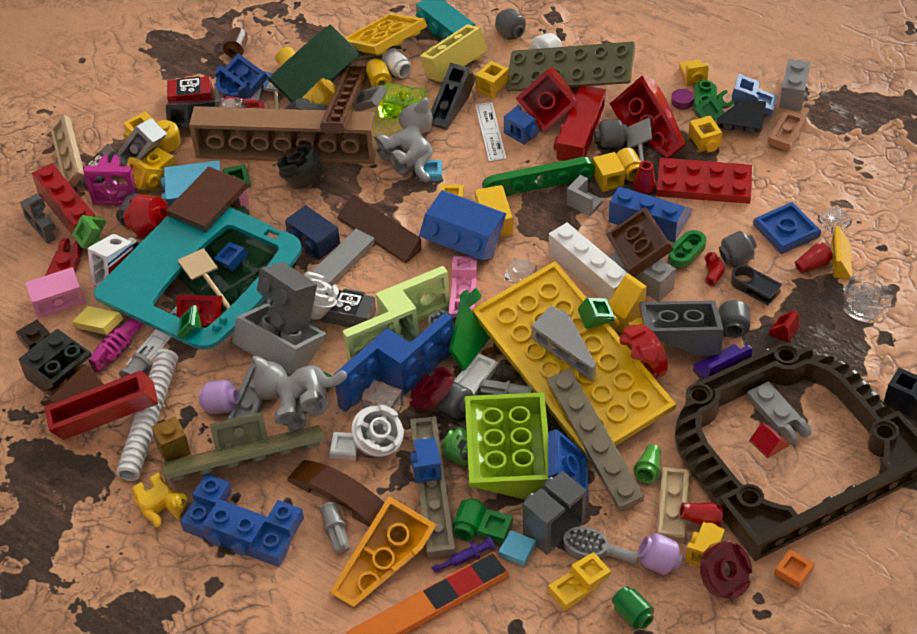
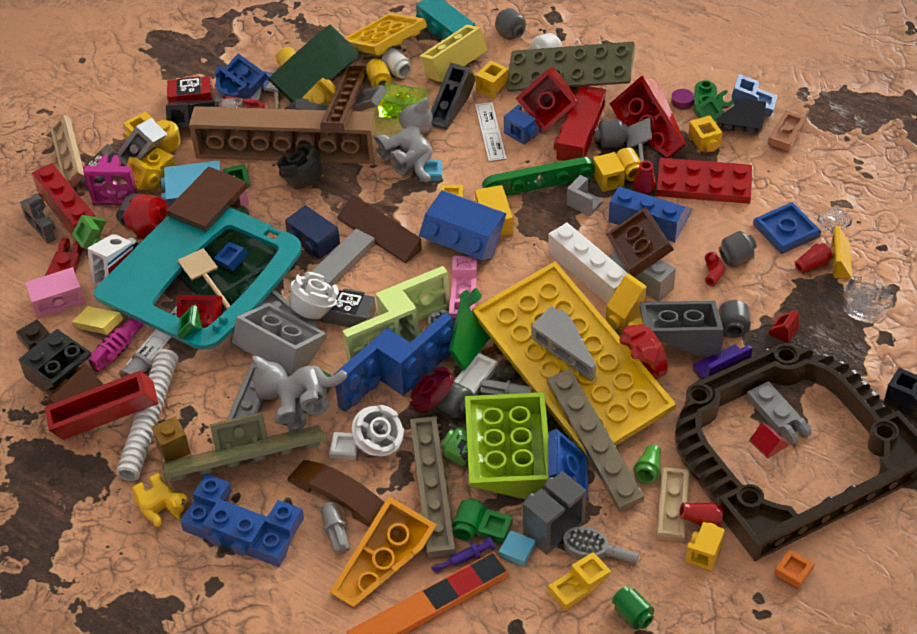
(219, 397): lavender head -> none
(235, 42): reddish brown brick -> none
(289, 296): dark grey slope -> none
(382, 395): clear brick -> none
(426, 460): blue brick -> none
(519, 270): clear plate -> none
(595, 312): green slope -> none
(659, 554): lavender head -> none
(684, 251): green plate -> none
(693, 71): yellow bracket -> none
(712, 569): dark red tile -> none
(759, 287): black piece -> none
(794, 84): light grey brick -> none

